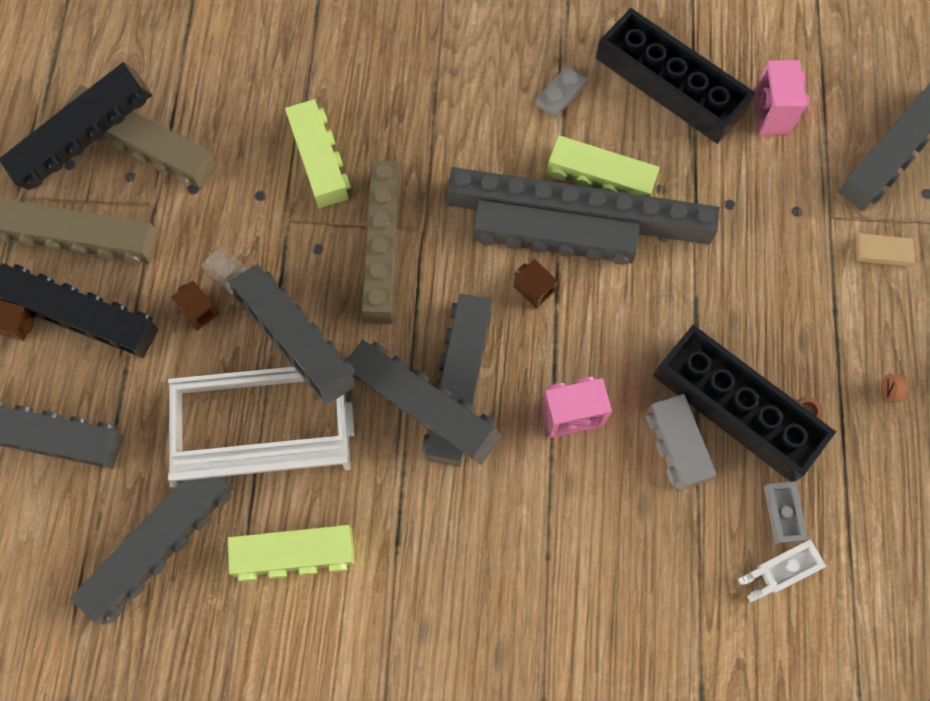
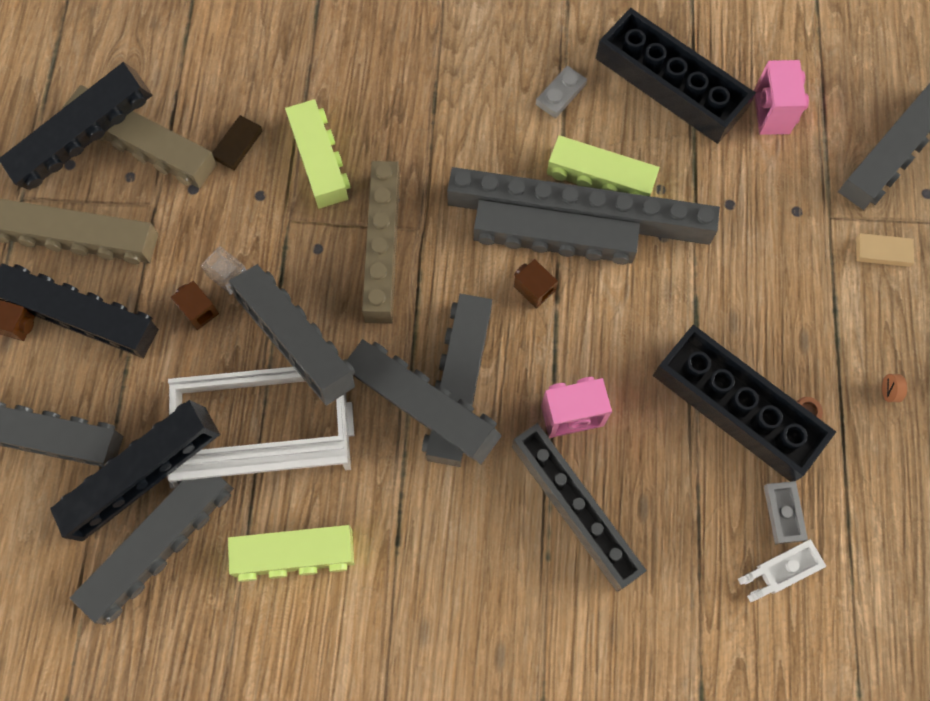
(134, 471): none -> black brick
(237, 142): none -> dark brown tile
(578, 508): none -> dark grey brick
(680, 442): light grey brick -> none

